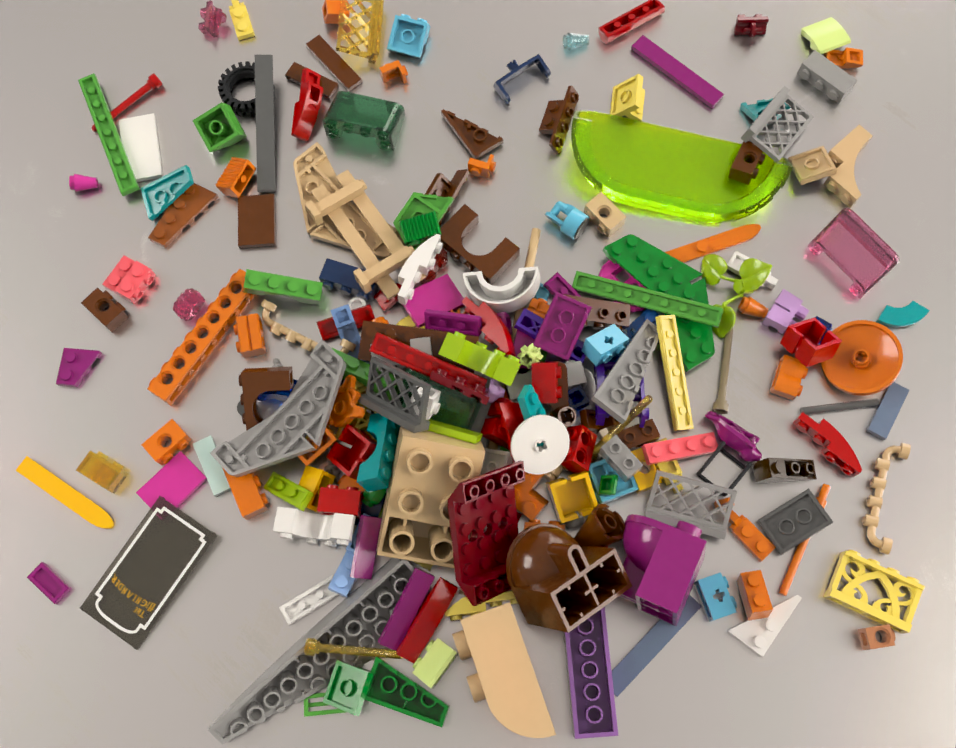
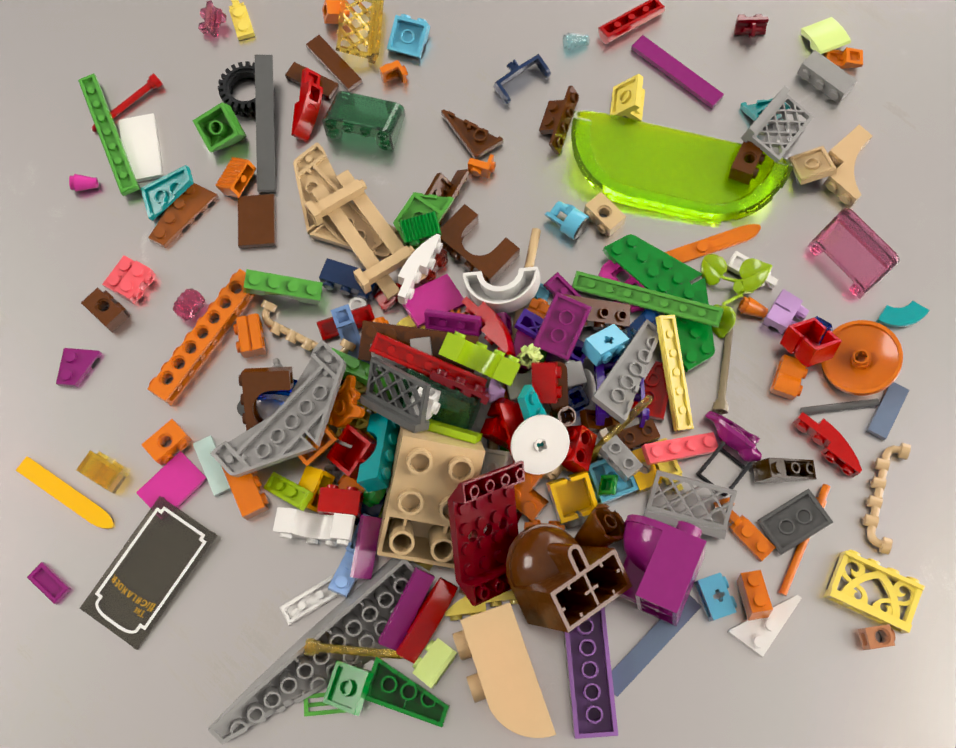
(656, 387): none -> red wing

